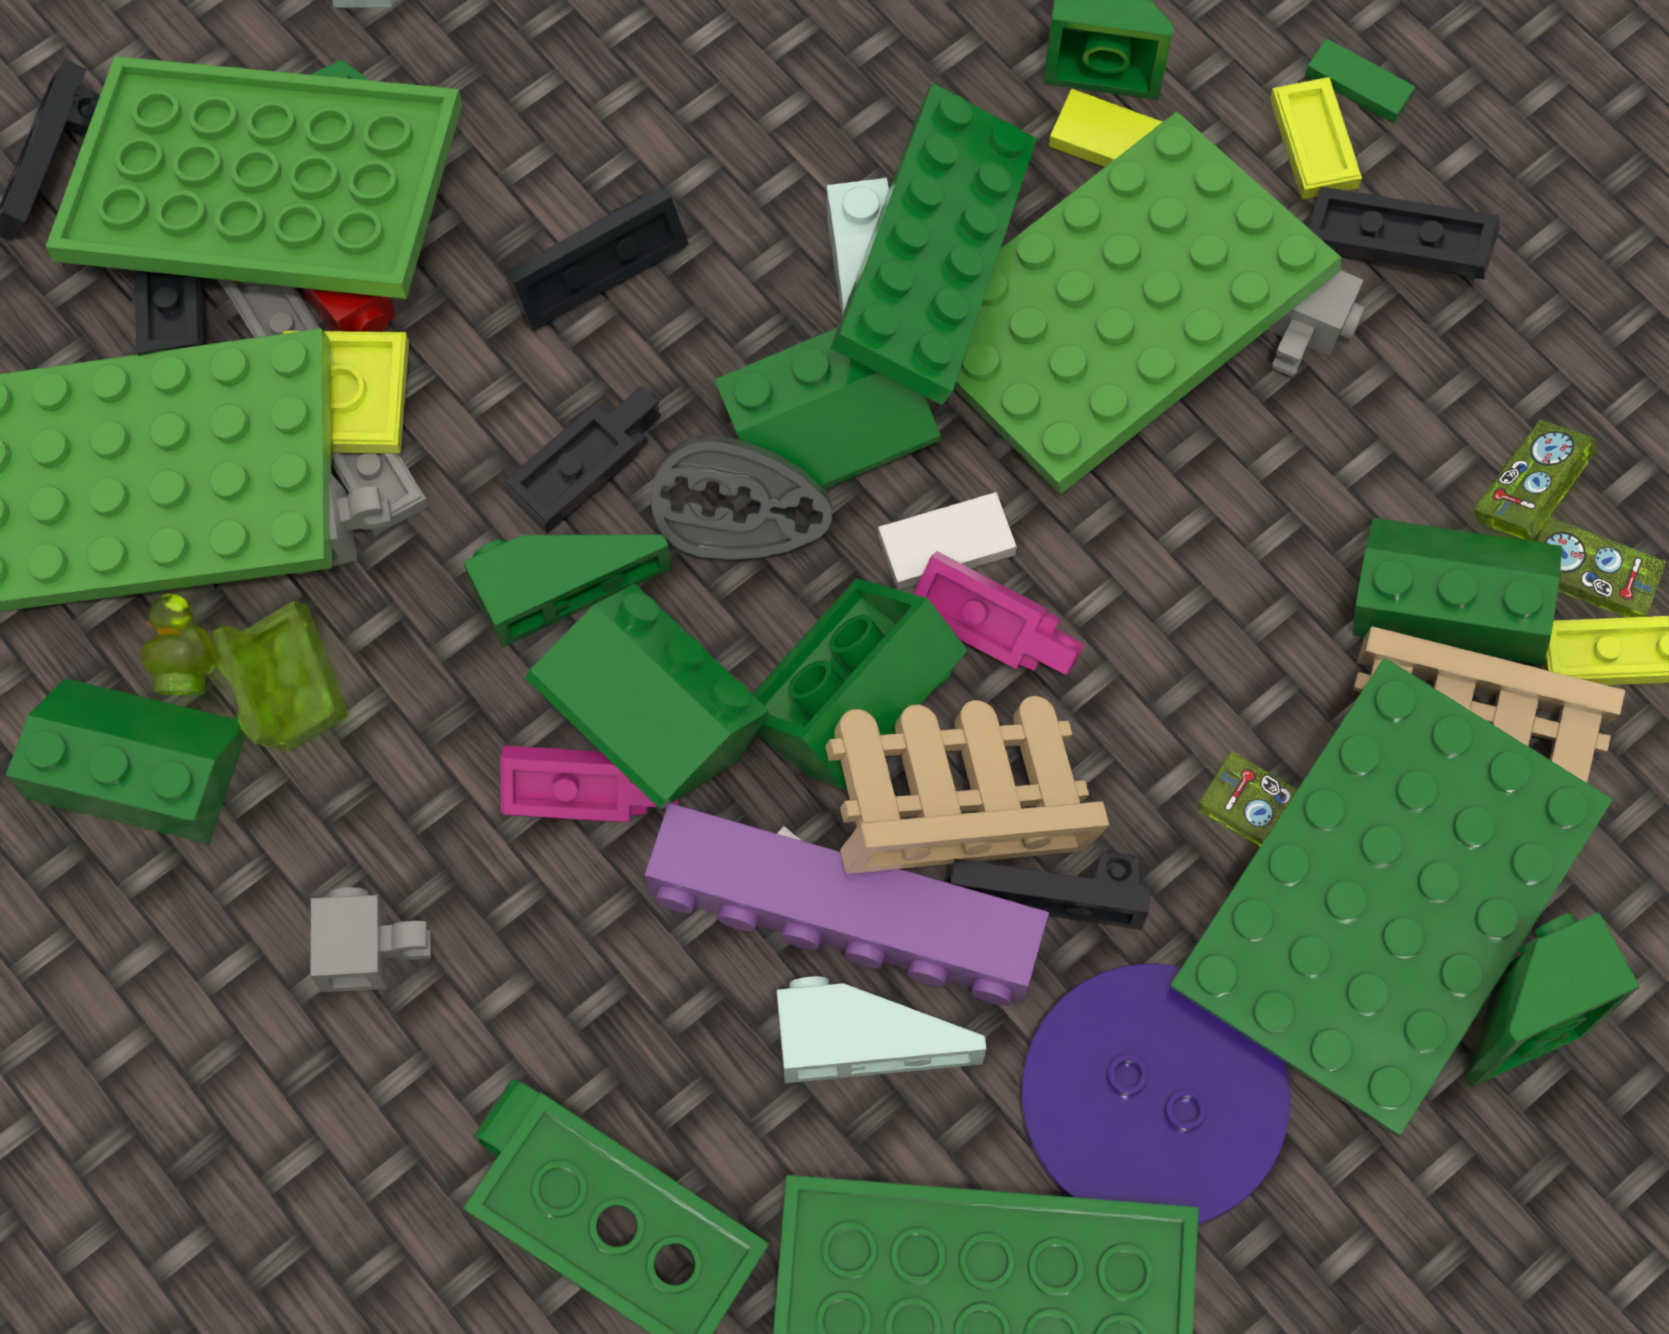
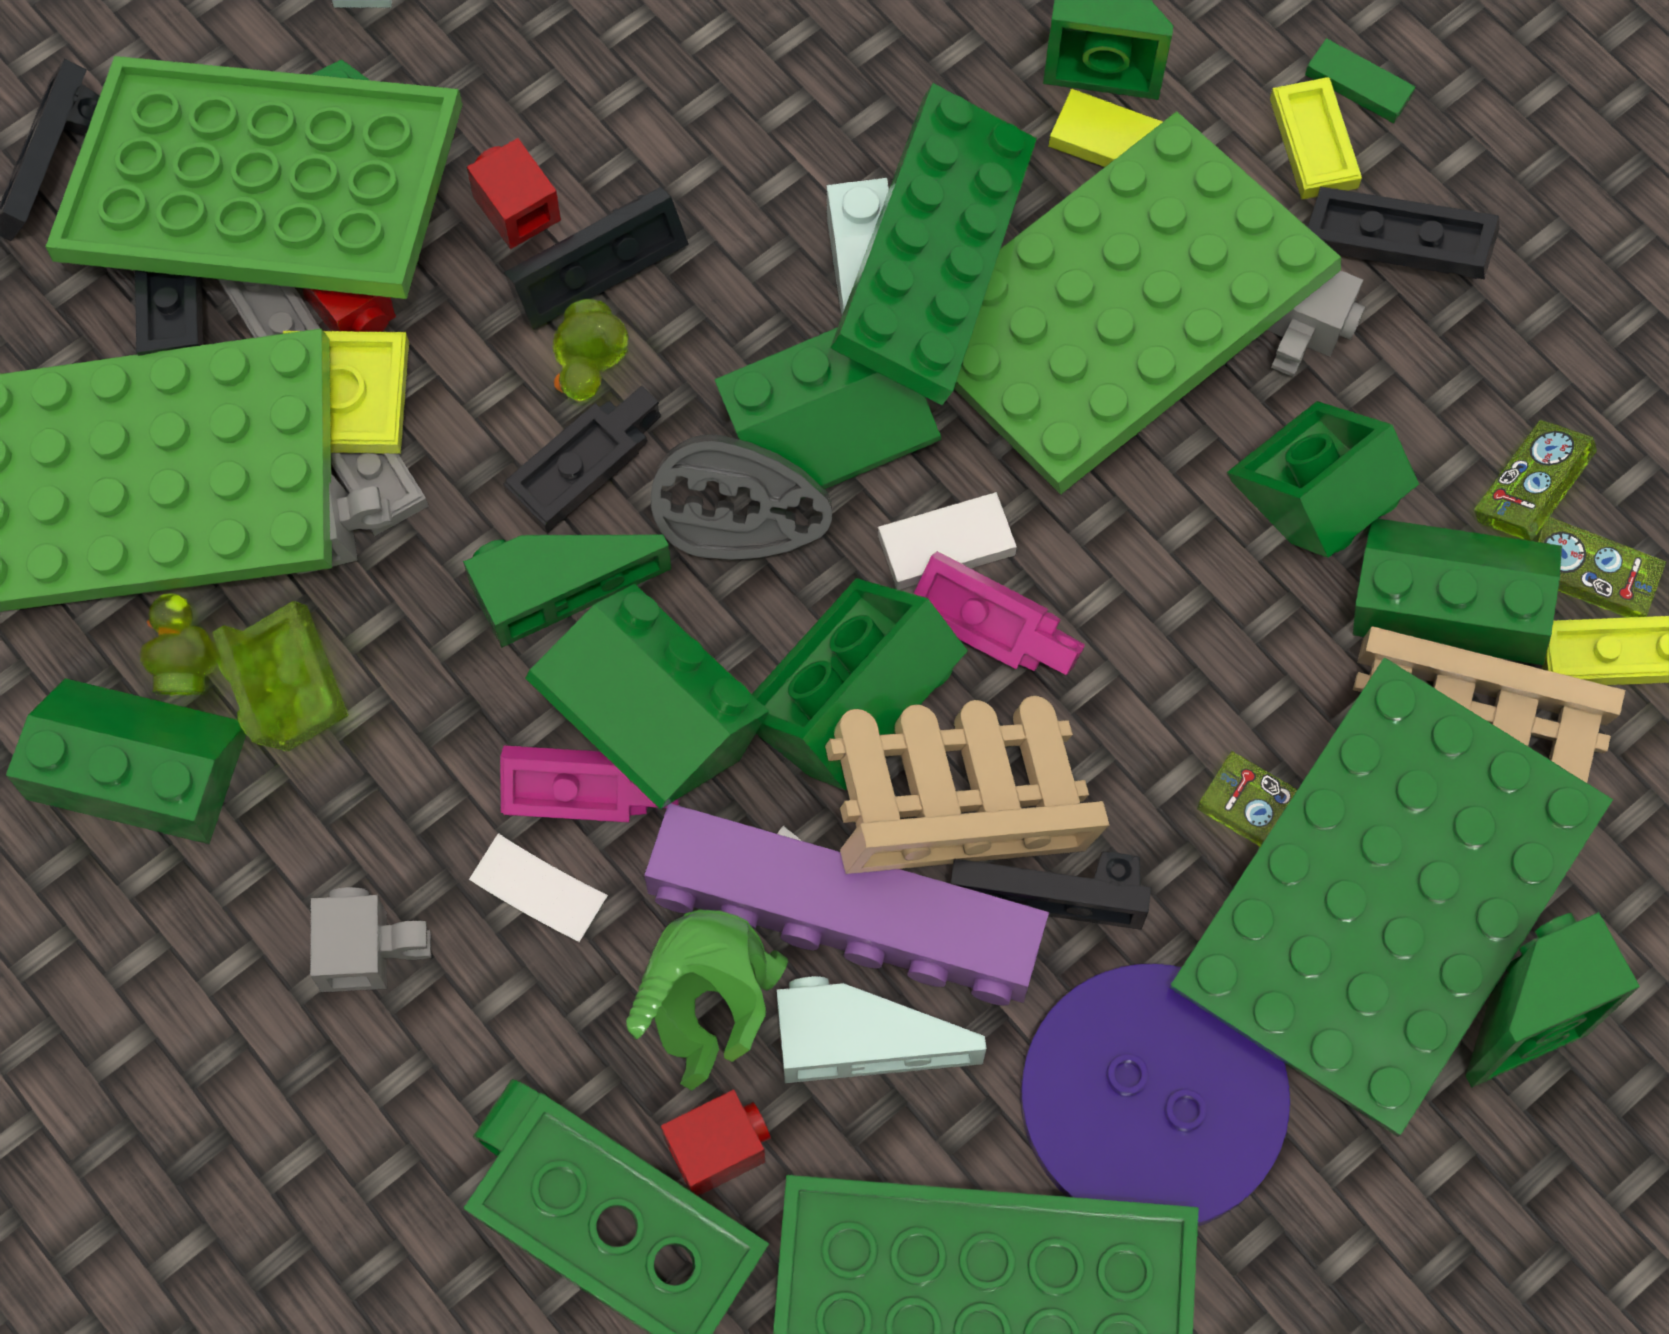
(513, 192): none -> red brick
(538, 888): none -> white sticker
(585, 346): none -> clear neon green animal
(696, 956): none -> bright green piece
(716, 1142): none -> red brick
(1326, 477): none -> green slope

